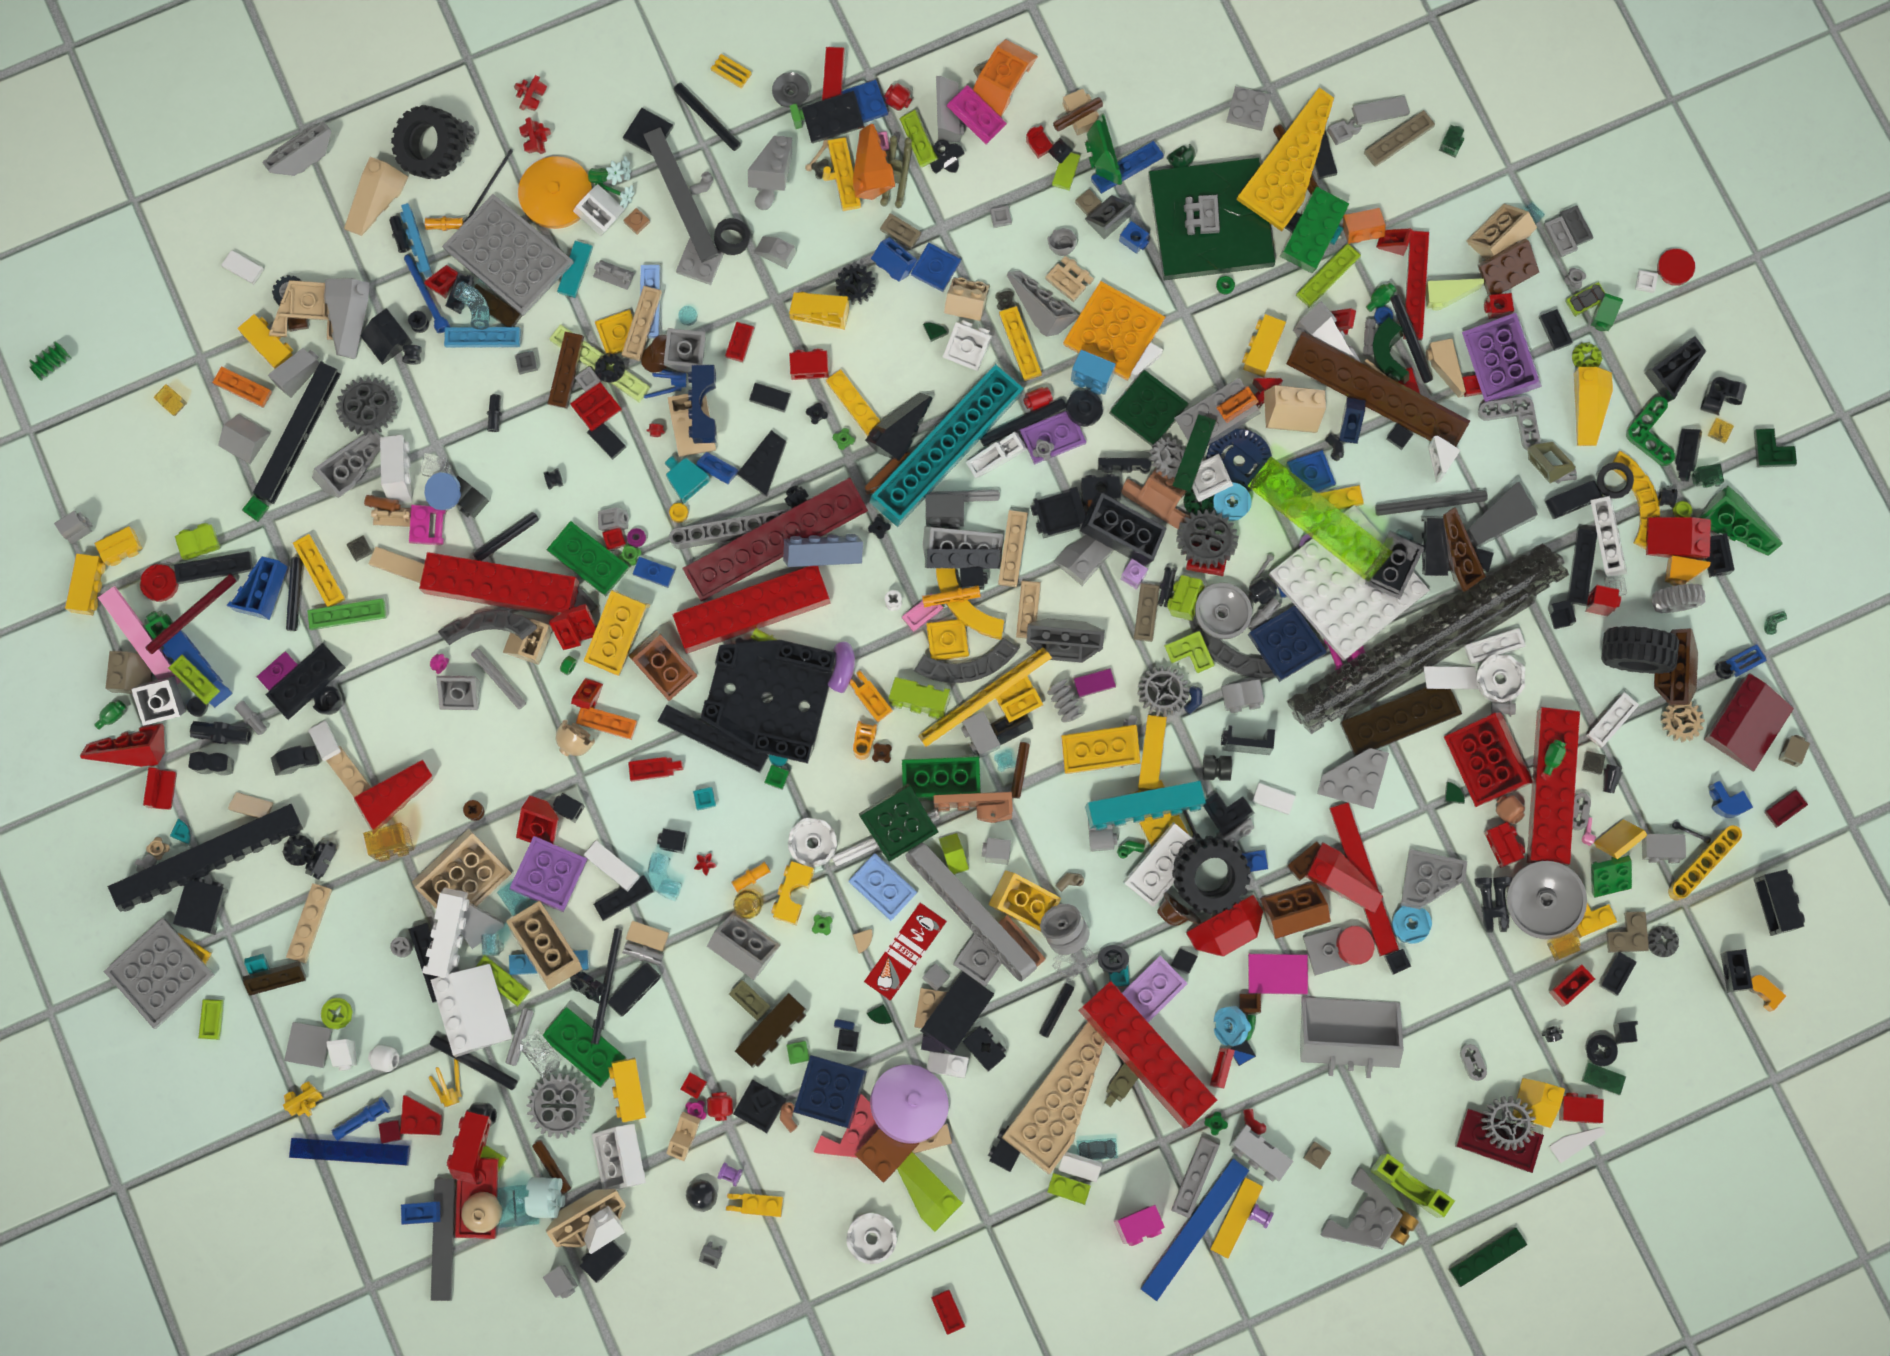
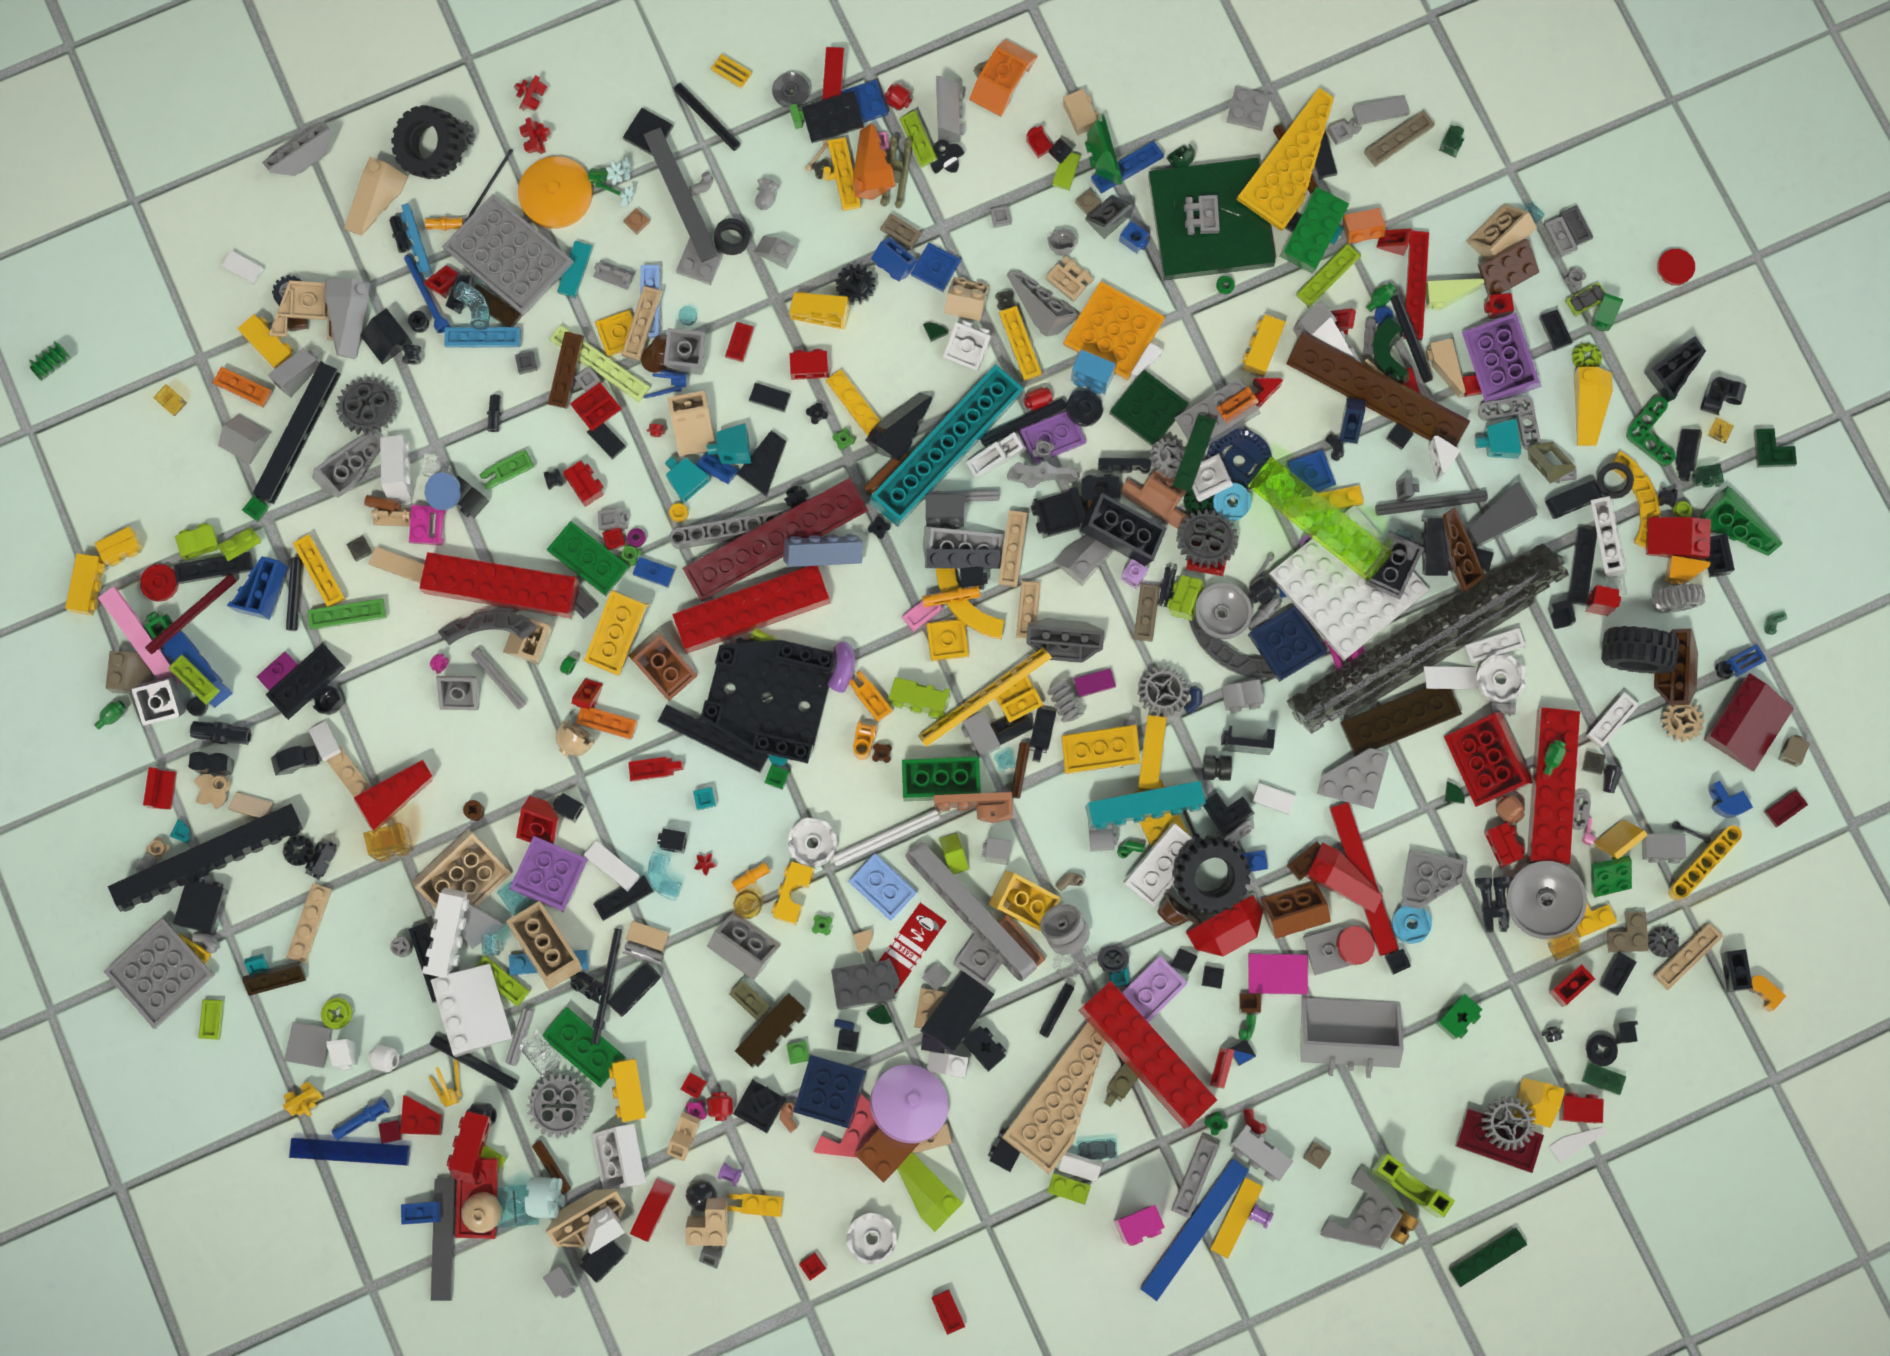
(74, 526): light grey brick -> none
(133, 749): red wedge -> none
(208, 939): none -> light grey arm
(209, 789): none -> tan plate
(239, 544): none -> lime plate
(250, 718): light grey axle -> none
(506, 536): black axle -> none
(508, 469): none -> bright green hinge
(573, 626): red slope -> none
(583, 483): none -> red brick
(598, 209): white slope -> none
(609, 376): black gear -> none
(652, 1210): none -> red slope
(703, 381): dark blue arch -> none
(711, 1228): none -> tan brick
(732, 445): none -> teal torso
(772, 165): light grey wedge -> none
(812, 1266): none -> red tile
(863, 985): none -> dark grey brick
(893, 606): white bush -> none
(898, 822): dark green plate -> none
(967, 671): dark grey tile -> none
(976, 114): dark pink tile -> none
(1042, 732): none -> black hinge
(1043, 472): none -> light grey animal
(1078, 114): reddish brown axle -> none
(1193, 646): lime plate -> none
(1212, 977): none -> black plate
(1239, 1022): medium azure plate -> none
(1294, 408): tan slope -> none
(1406, 489): none -> dark grey tile
(1449, 1023): none -> green brick
(1478, 1061): light grey beam -> none
(1501, 440): none -> teal torso
(1646, 281): white tile -> none
(1688, 956): none -> tan tile
(1779, 902): black piece -> none

